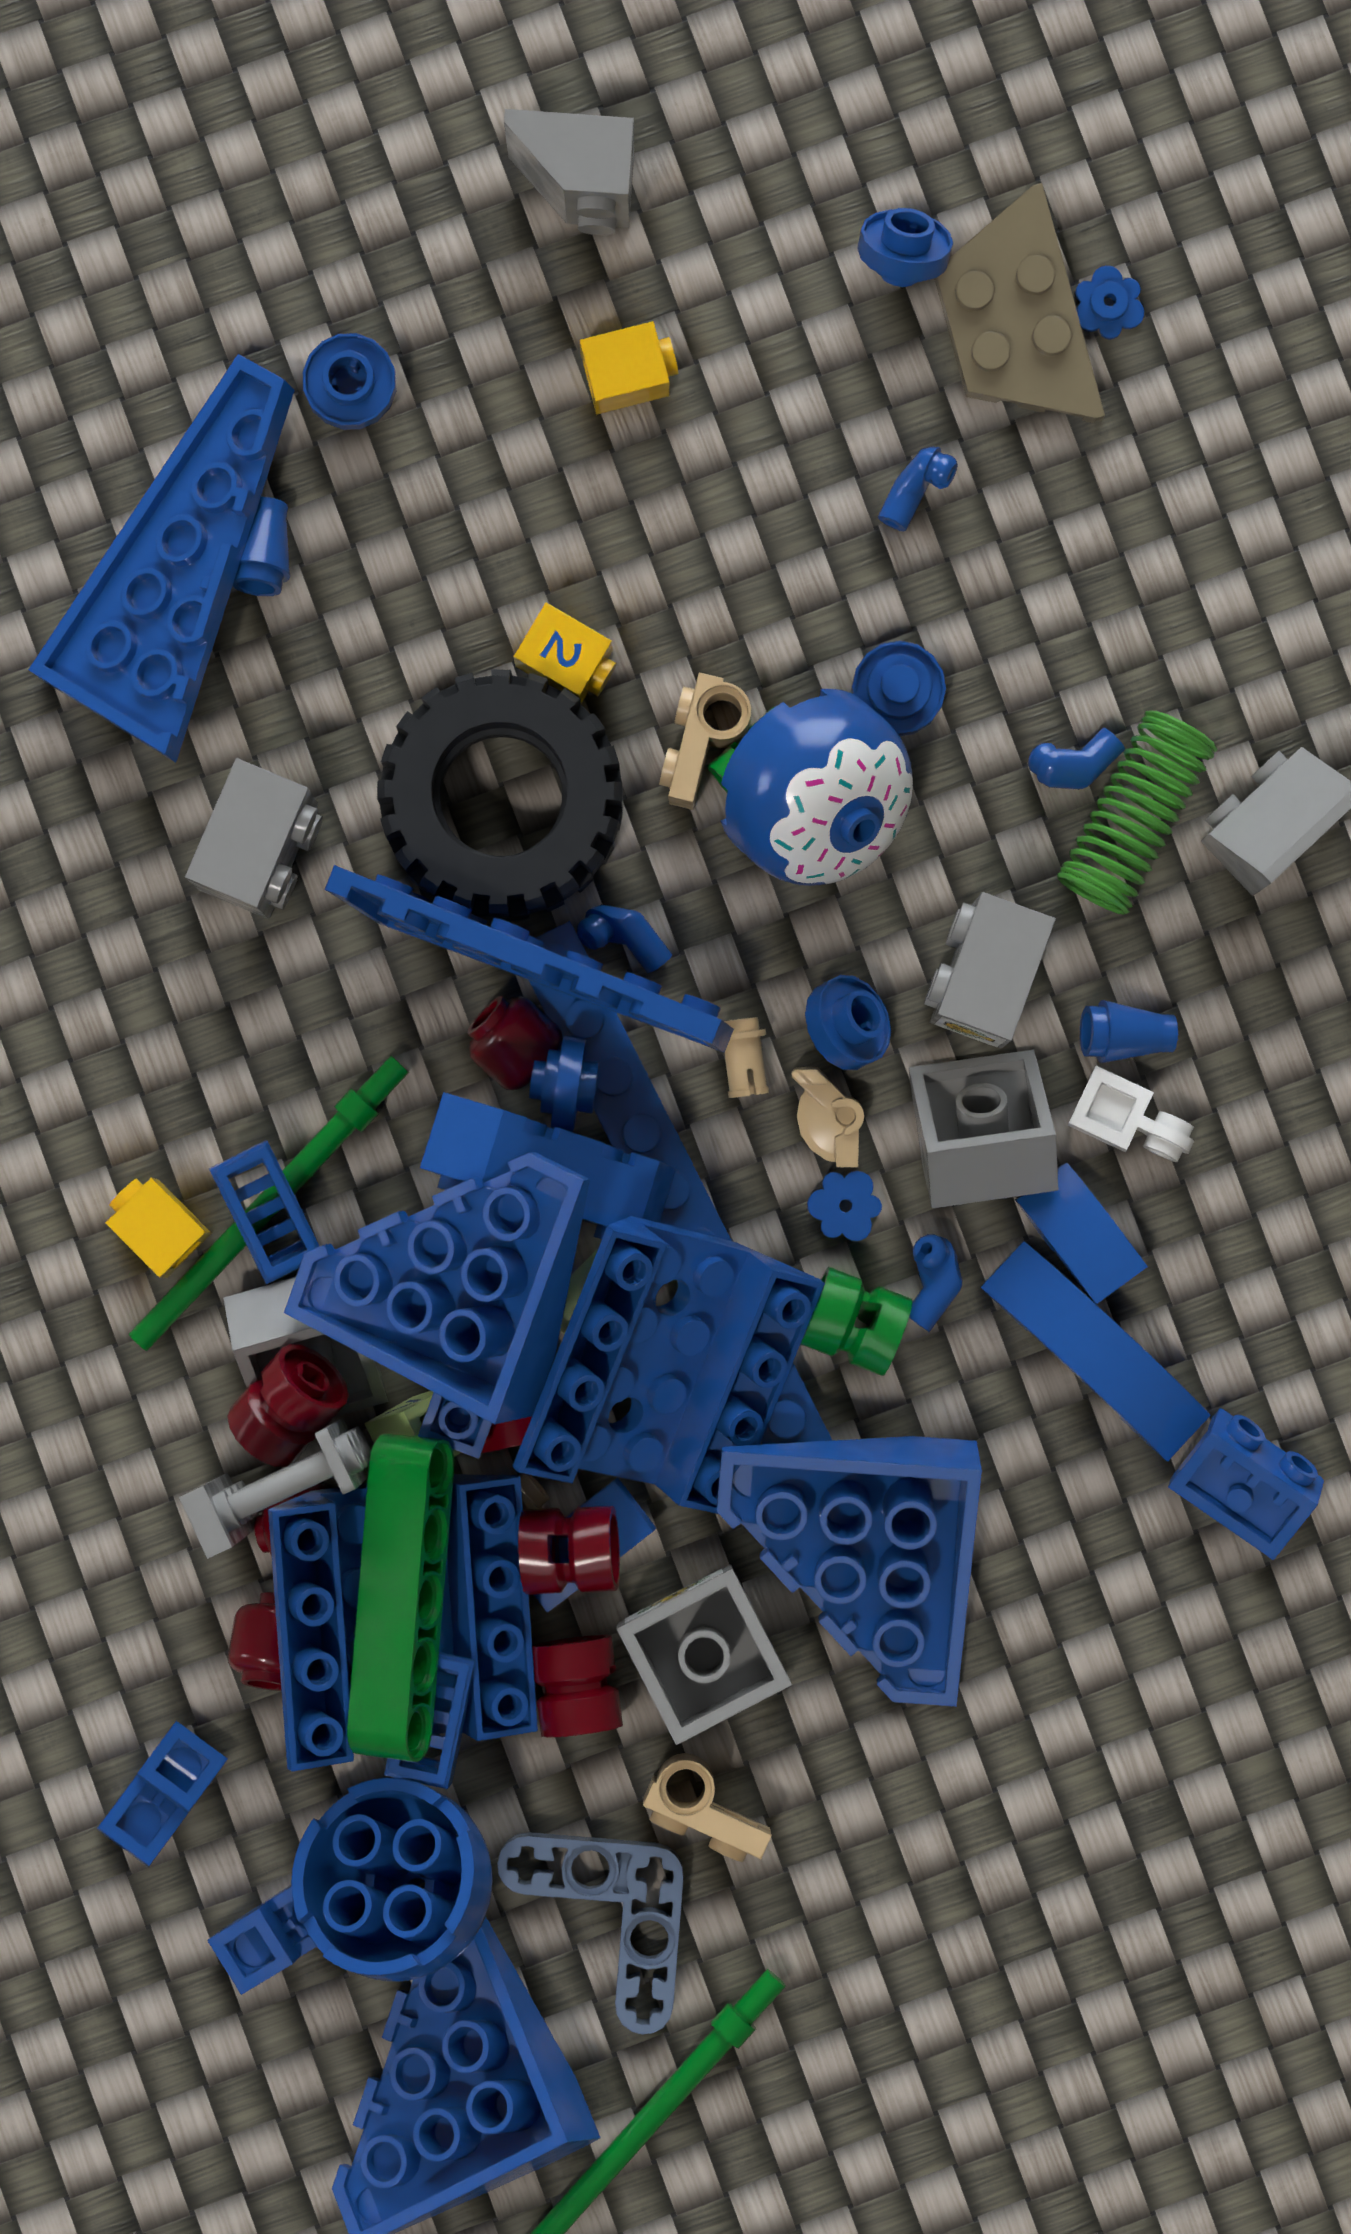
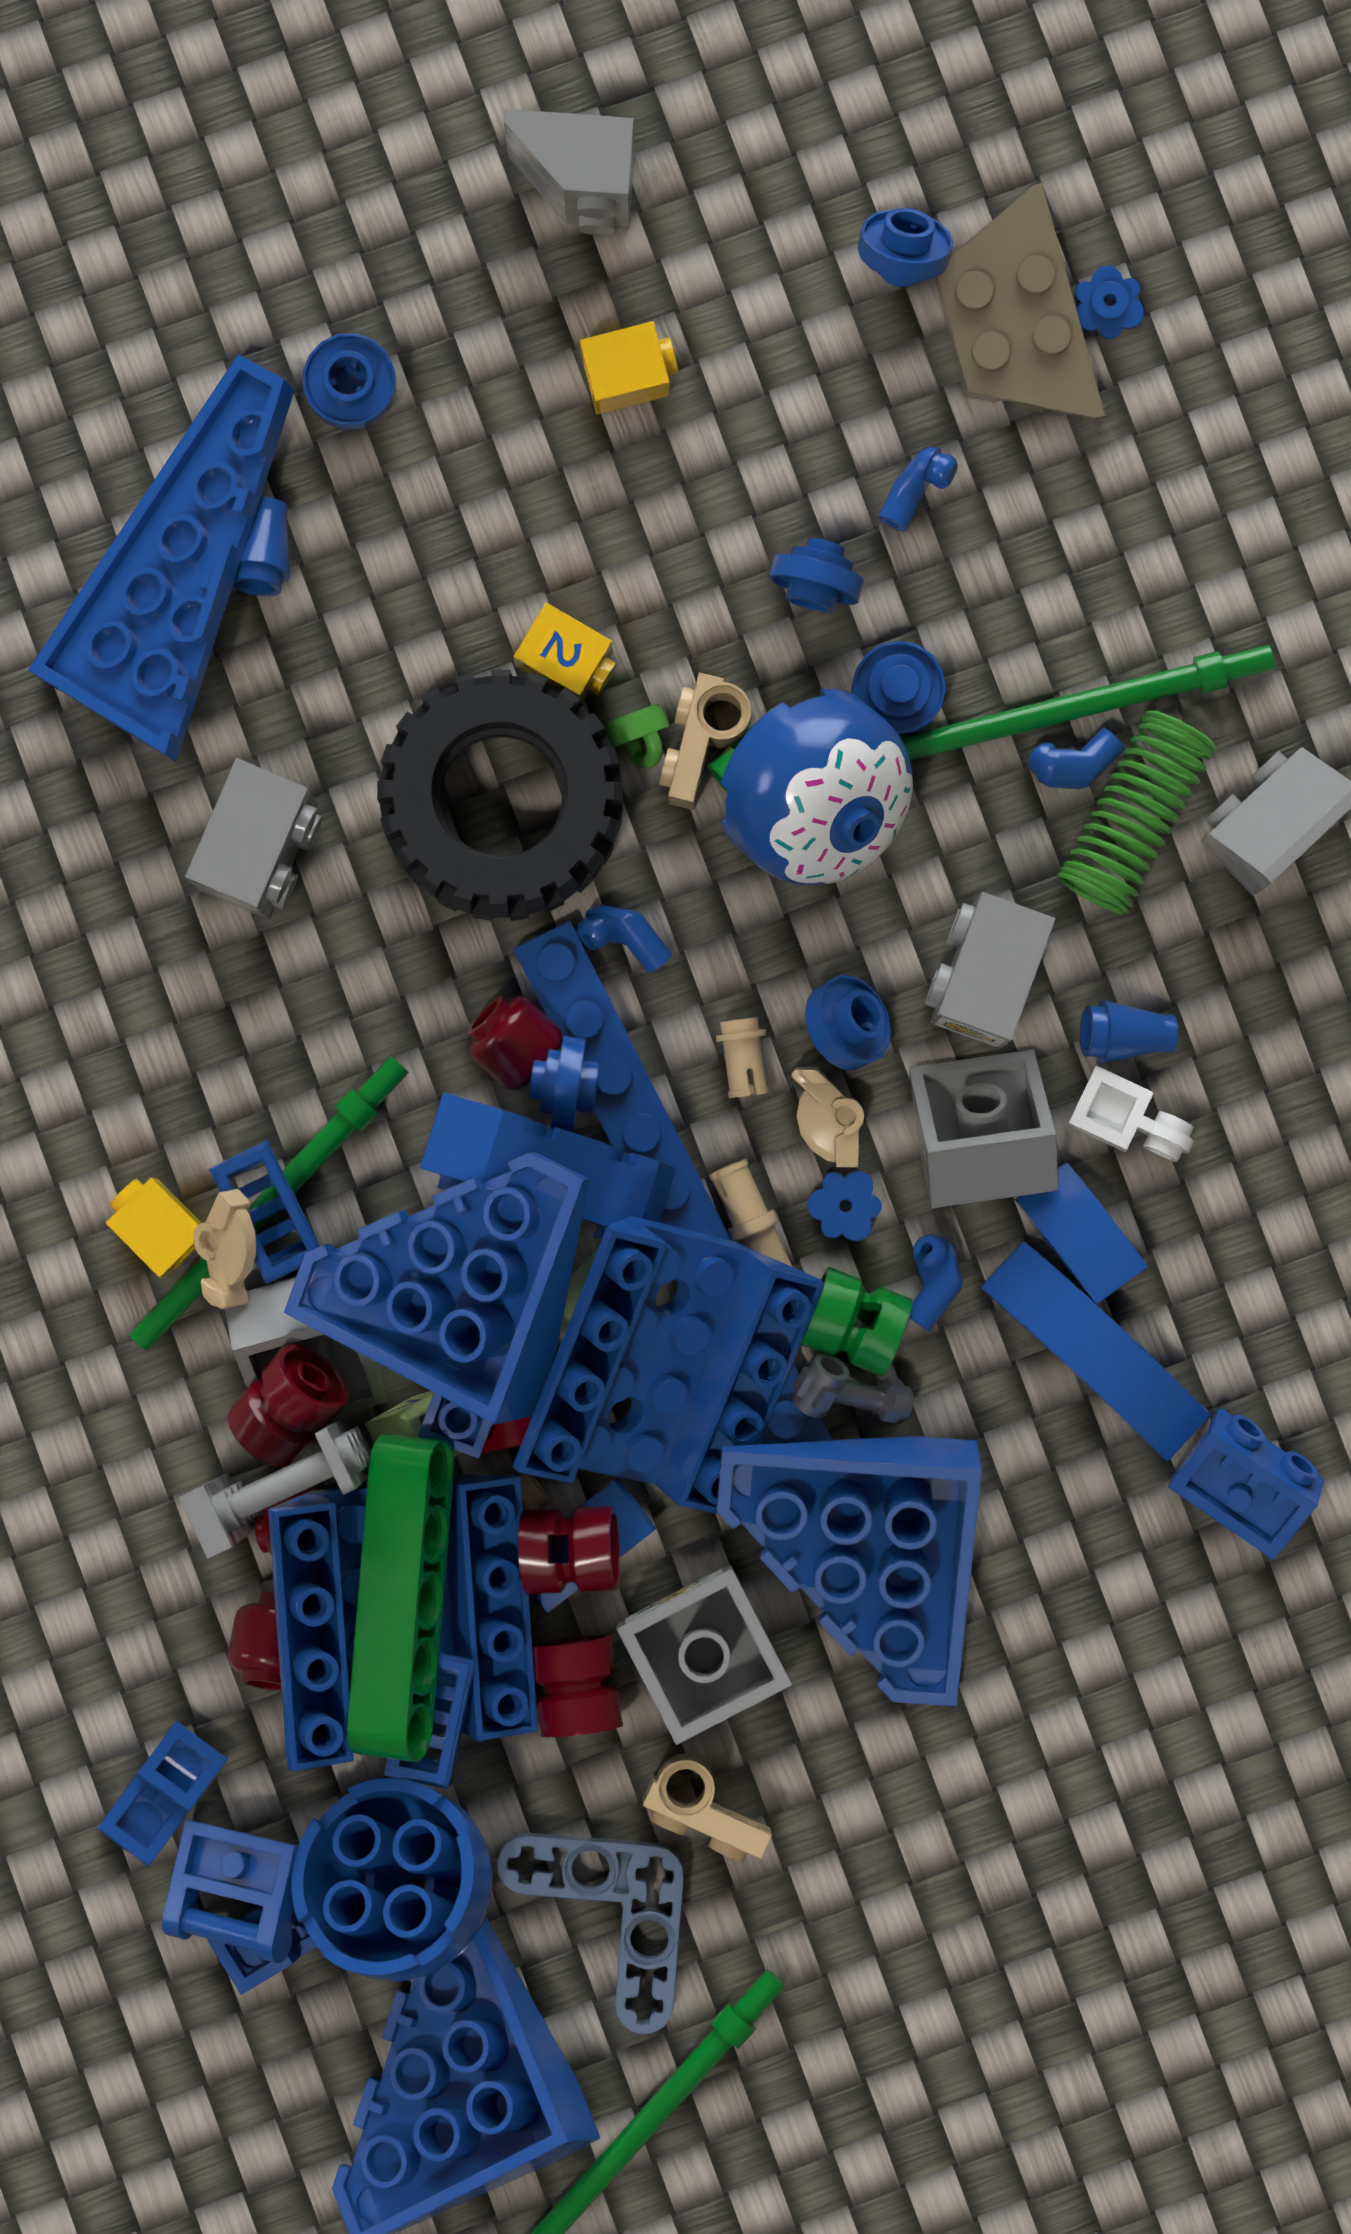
(229, 1247): none -> tan piece
(236, 1868): none -> blue plate
(518, 953): blue wing -> none
(638, 725): none -> bright green tile
(747, 1211): none -> tan pin
(817, 576): none -> blue plate
(828, 1382): none -> flat silver bar
(1207, 673): none -> green bar

